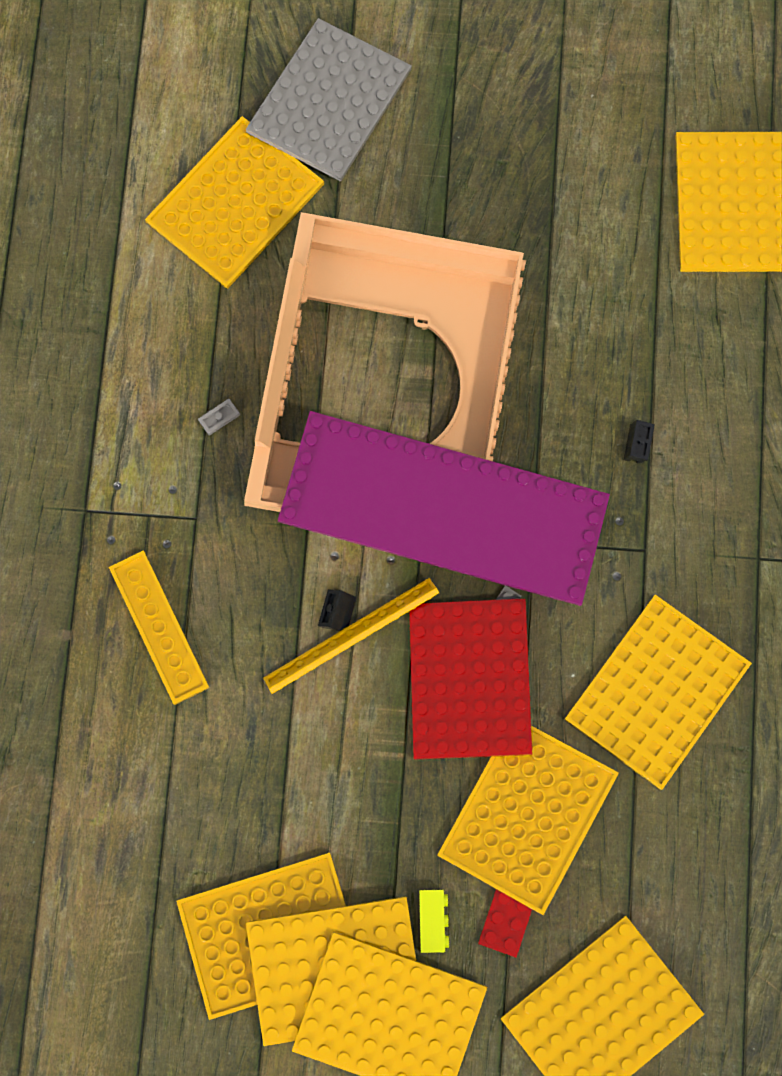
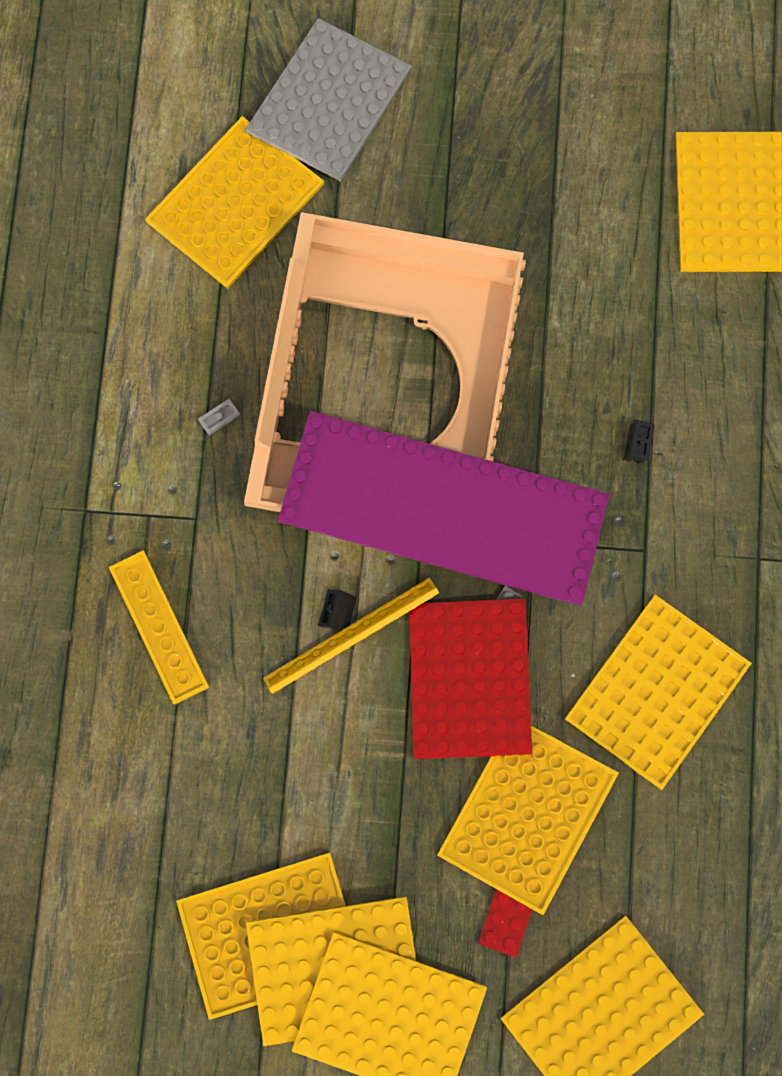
(433, 921): neon yellow brick -> none

